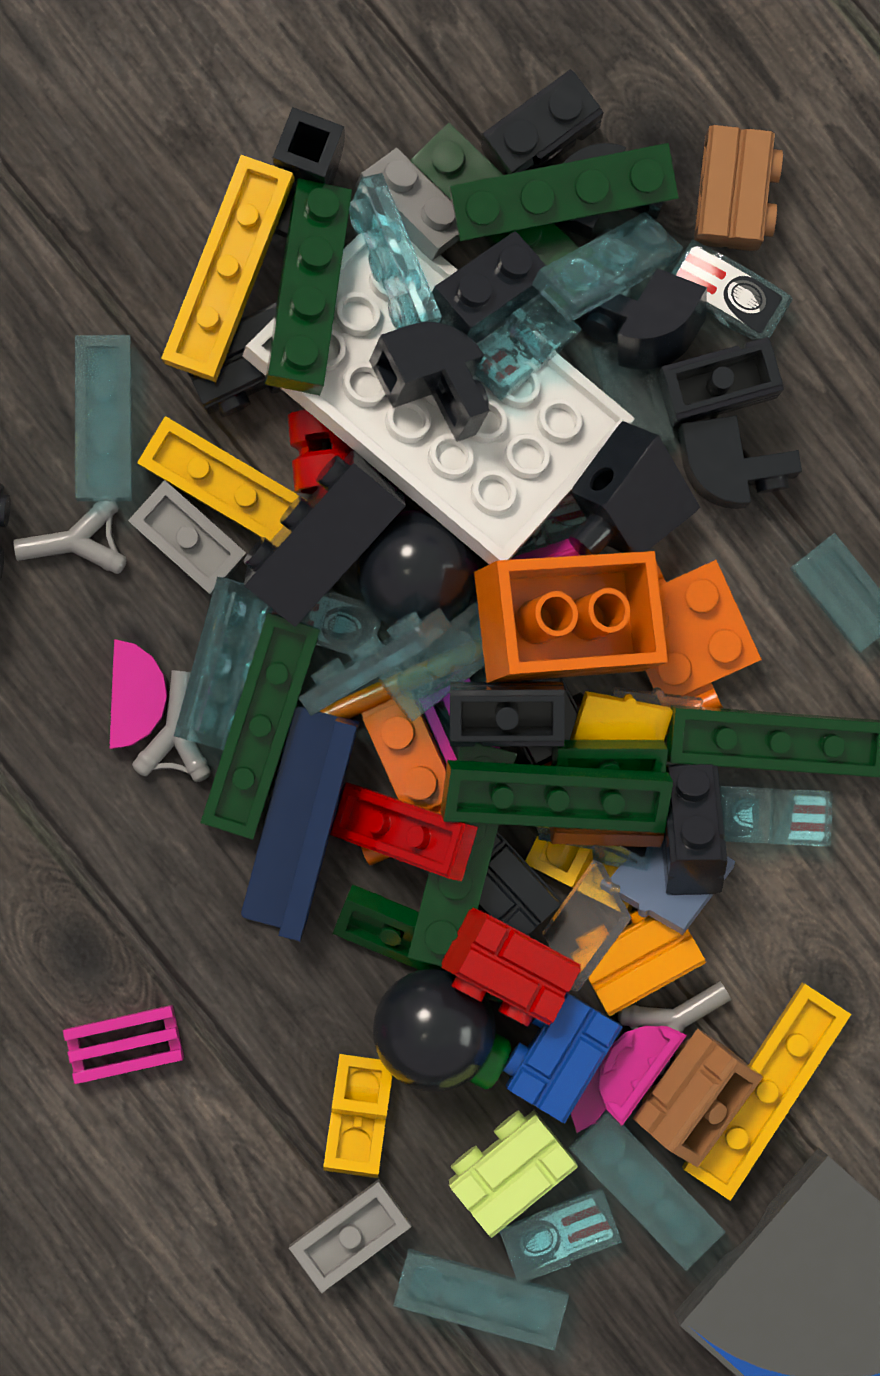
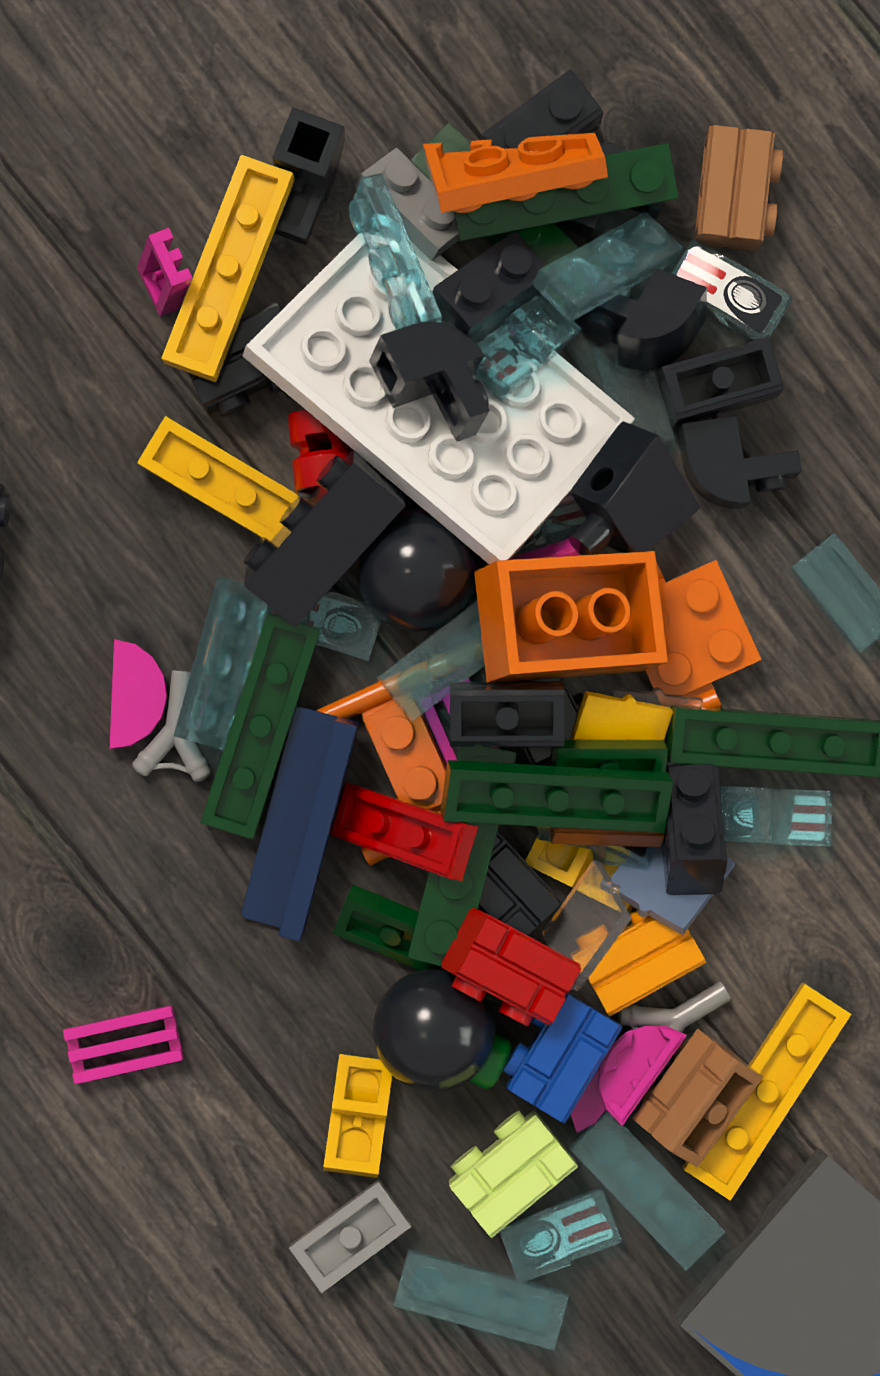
(78, 541): light grey piece -> none
(103, 418): clear light blue plate -> none
(160, 275): none -> dark pink tile
(187, 537): light grey plate -> none
(308, 287): dark green plate -> none
(373, 659): clear light blue plate -> none
(493, 174): none -> orange wing

